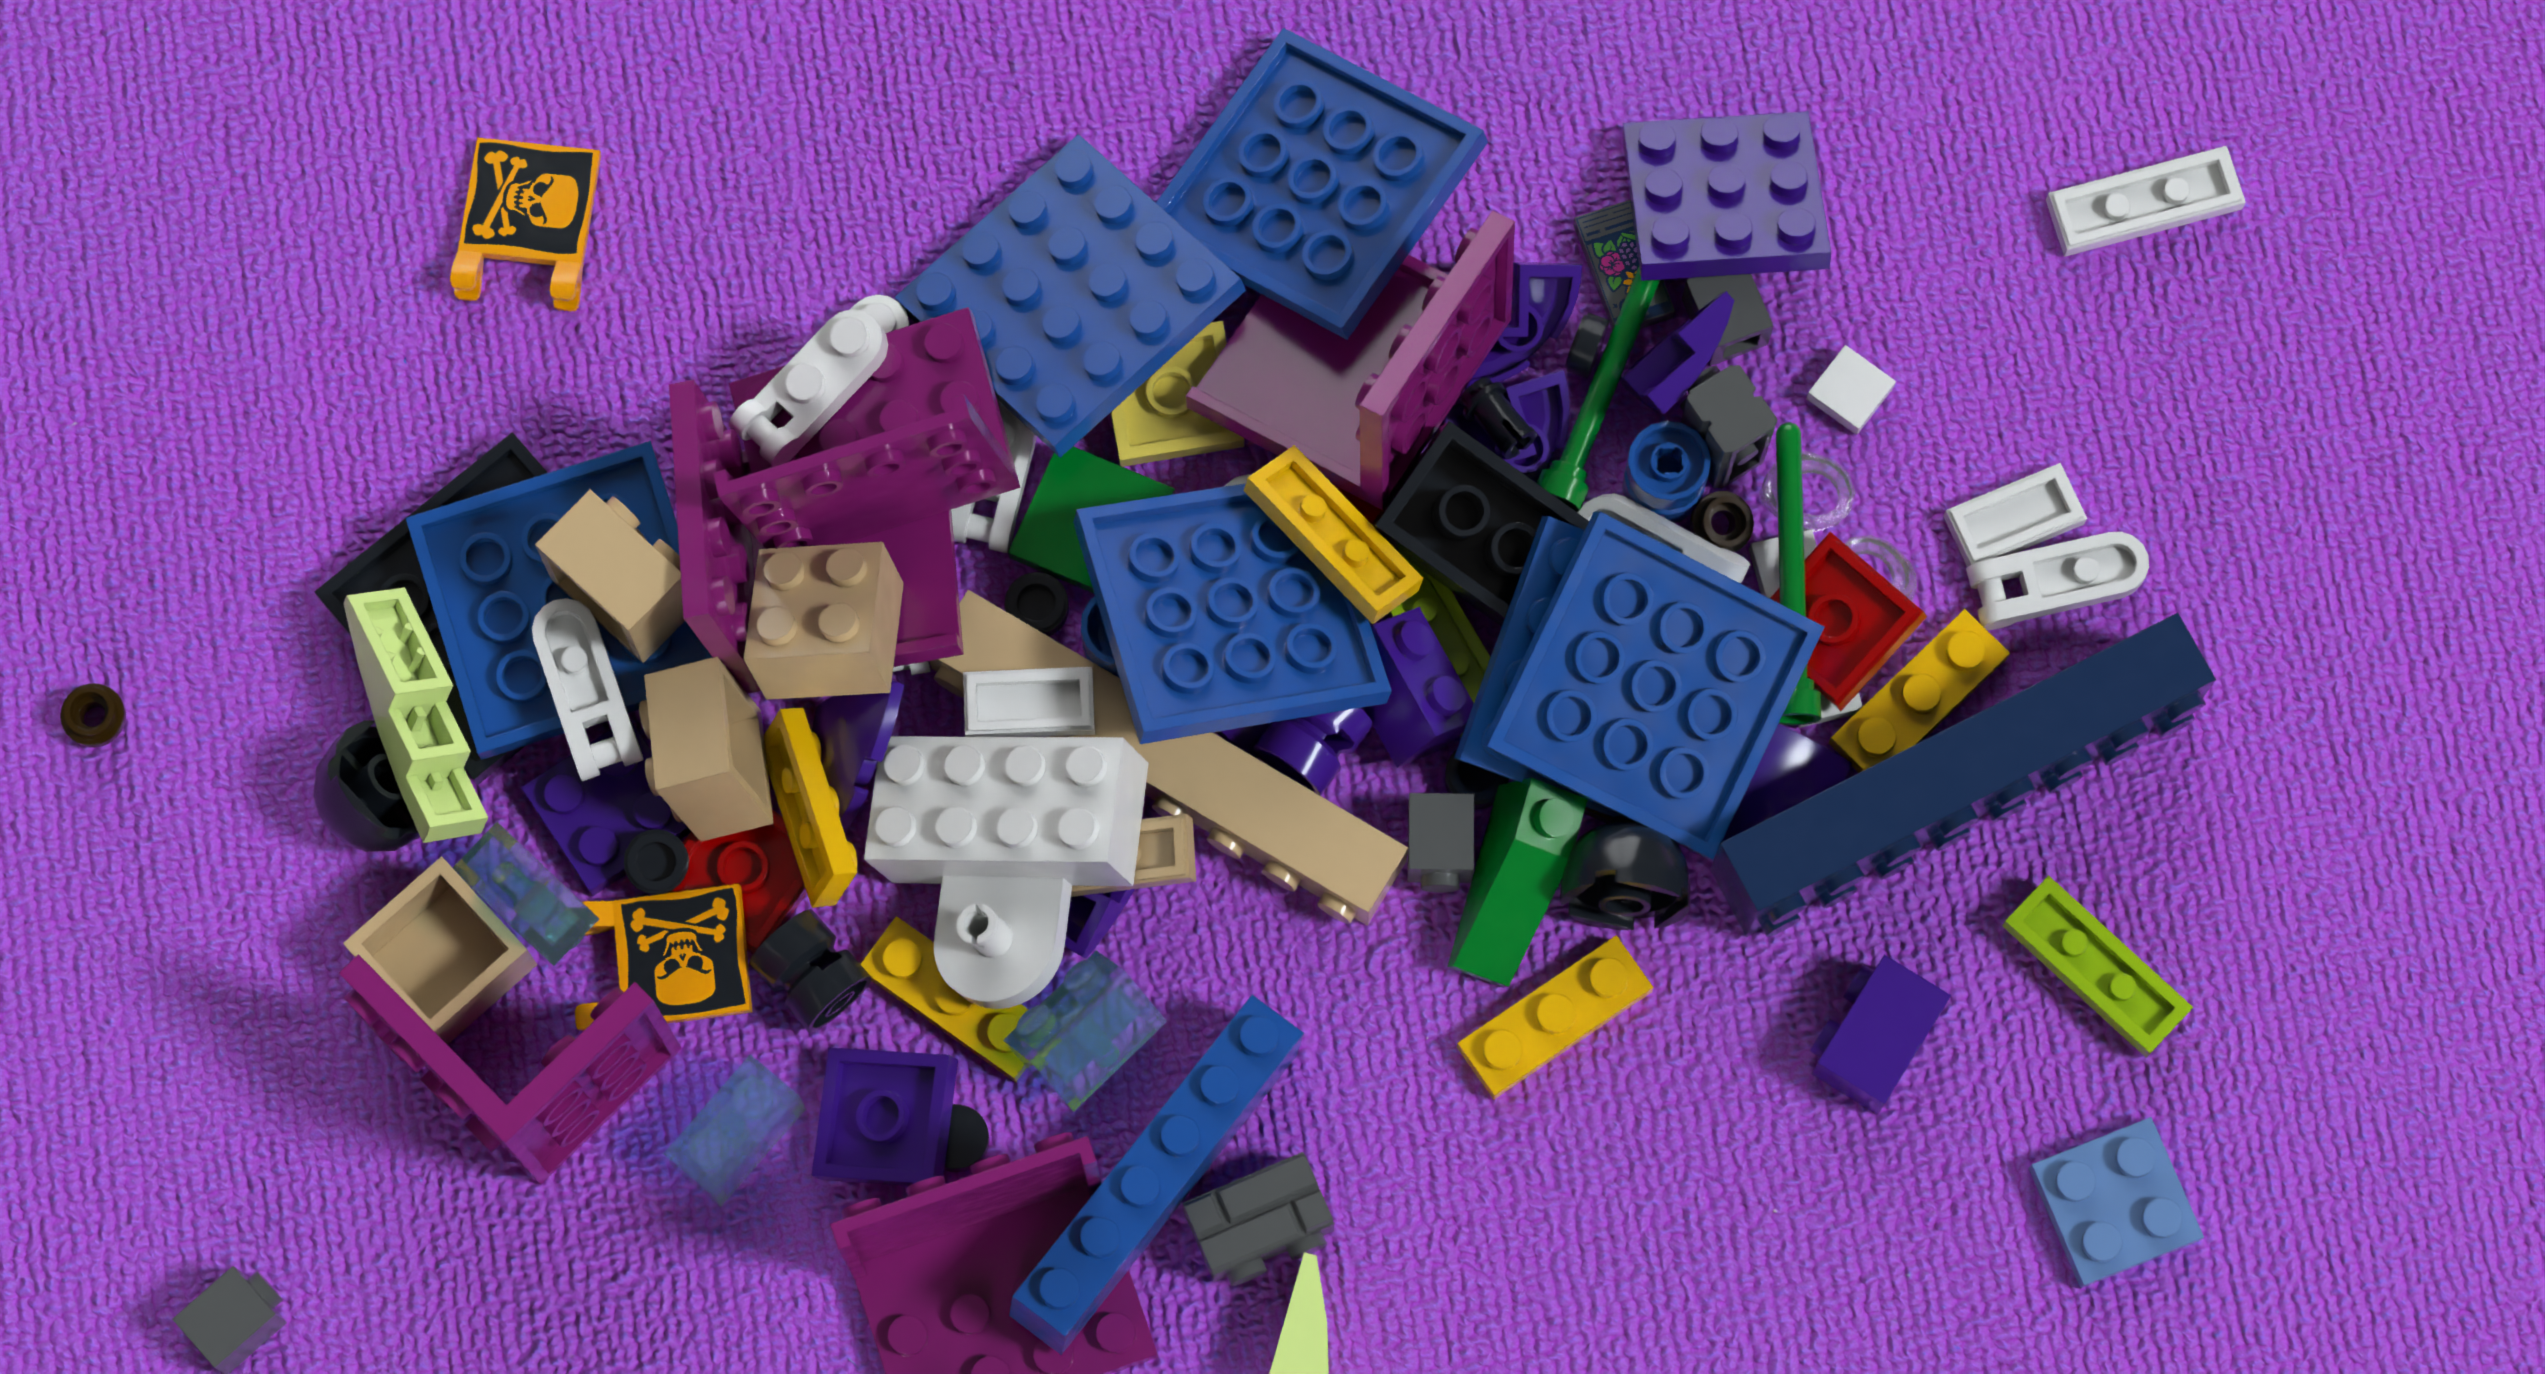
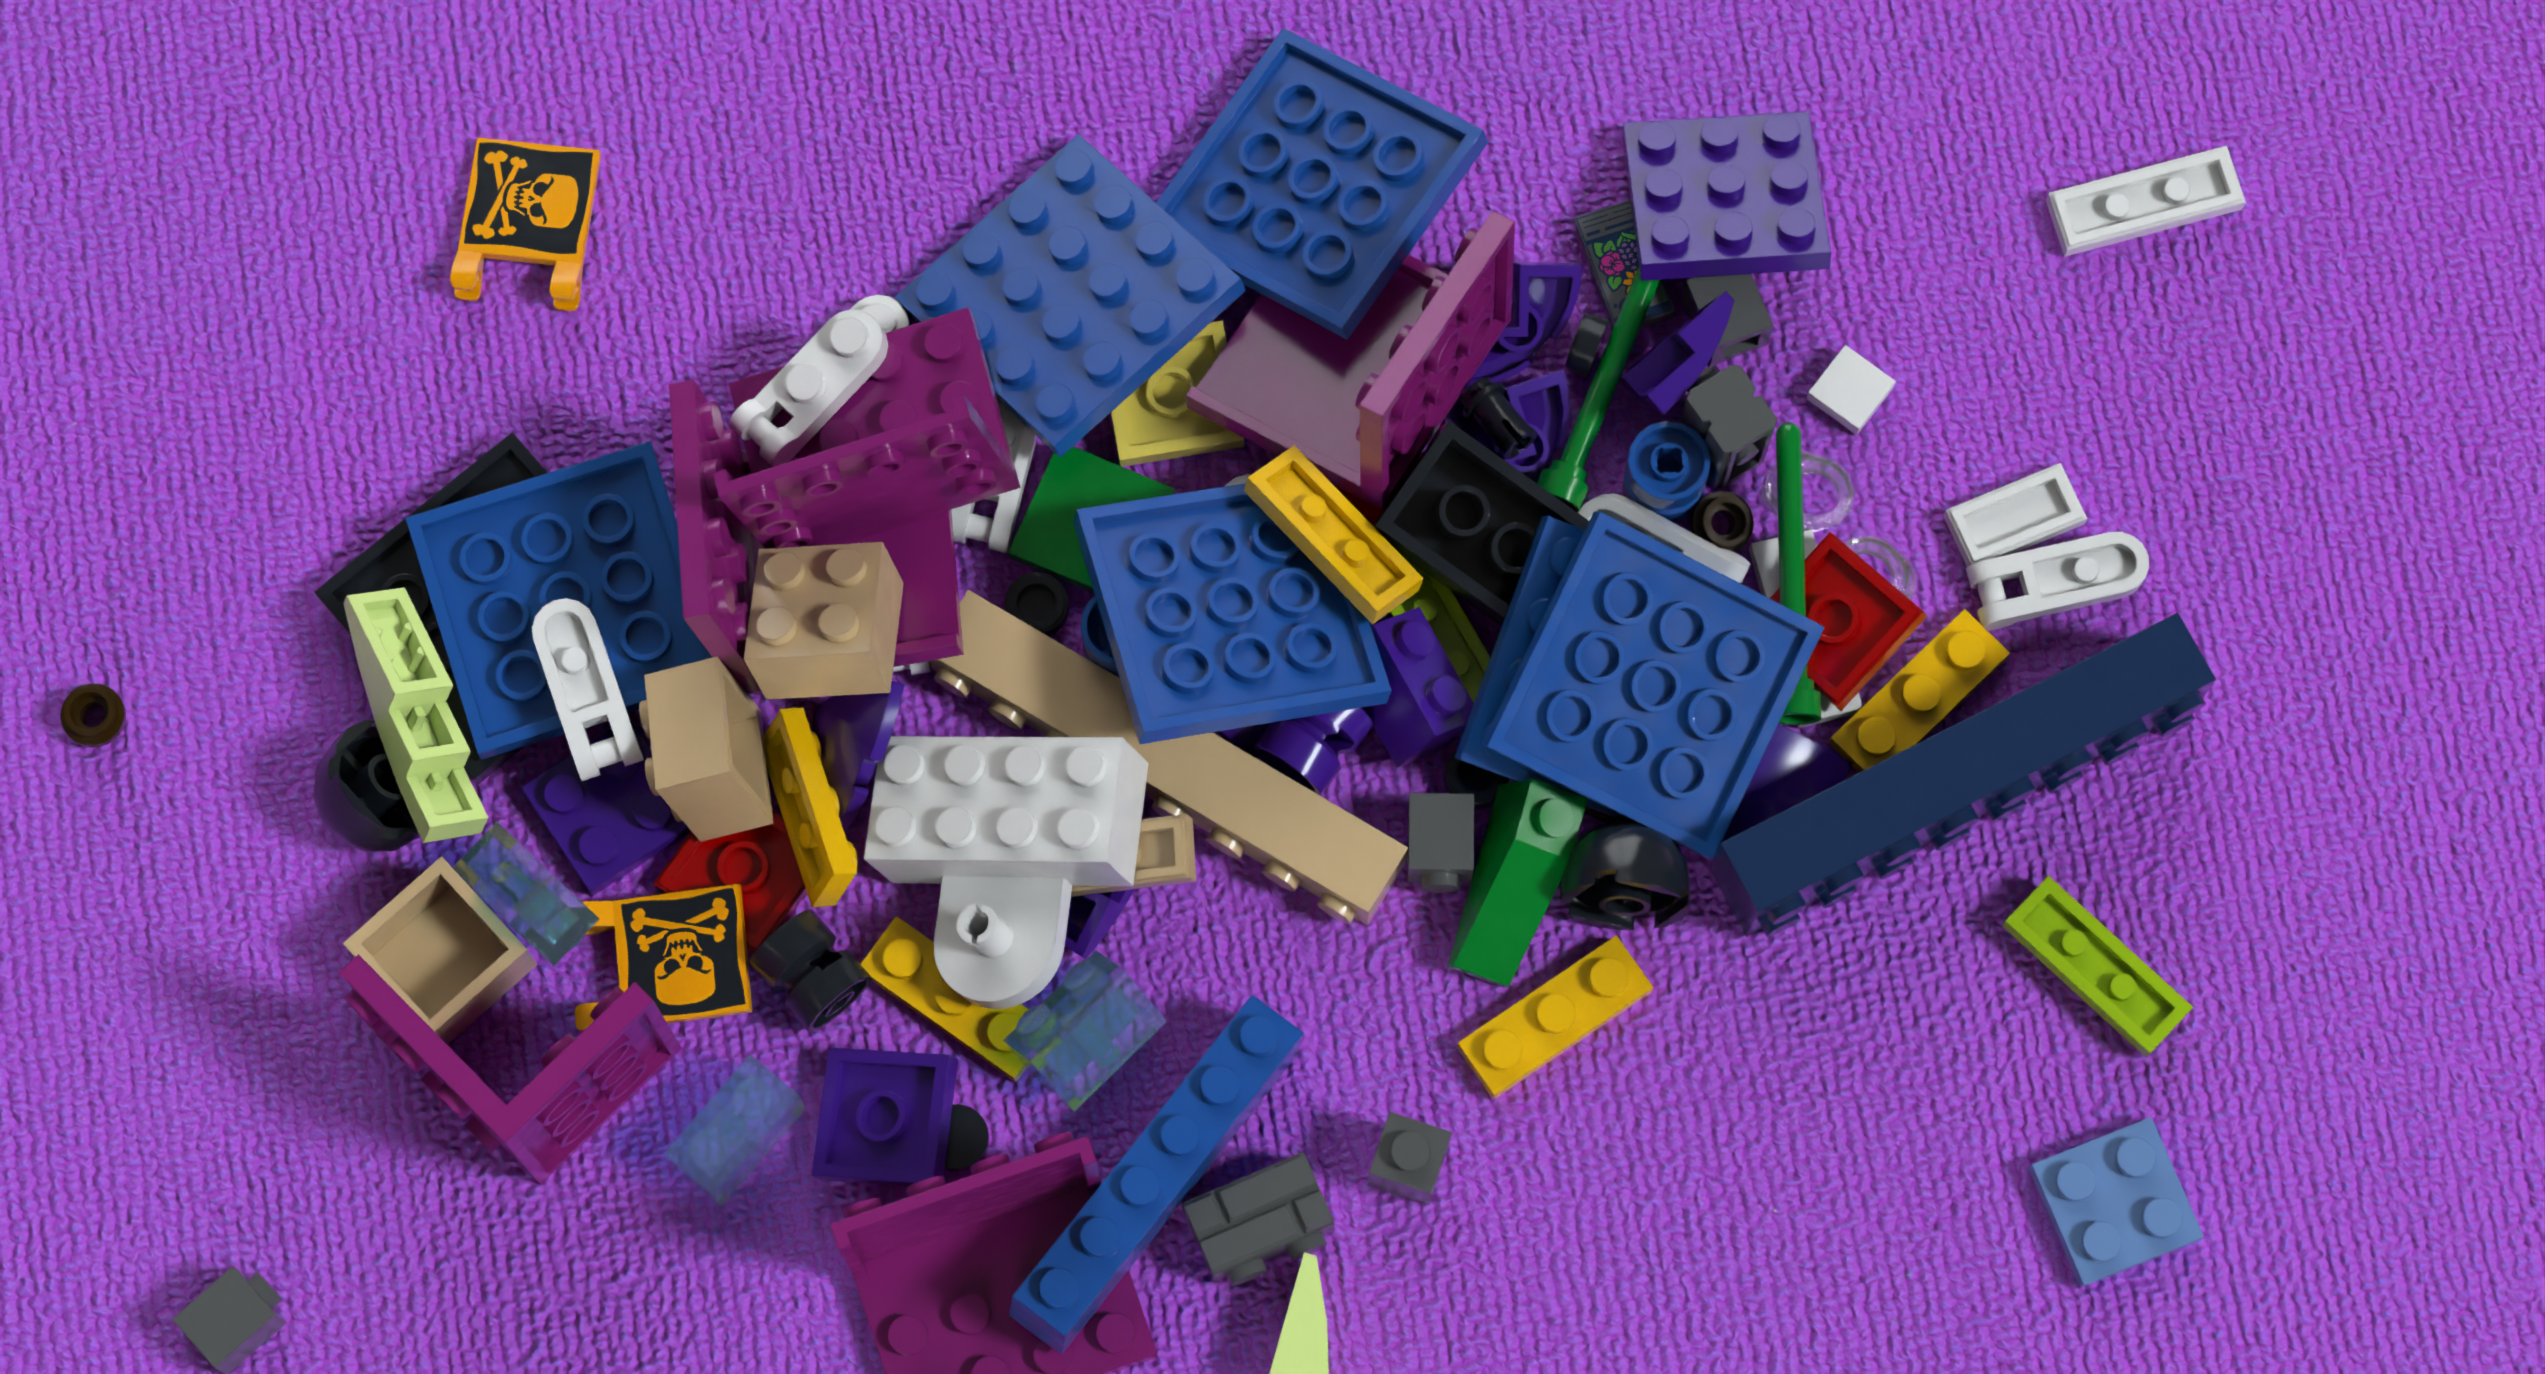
(616, 572): tan piece -> none
(656, 861): black tile -> none
(1029, 702): white tile -> none
(1409, 1158): none -> dark grey brick
(1879, 1034): dark purple brick -> none

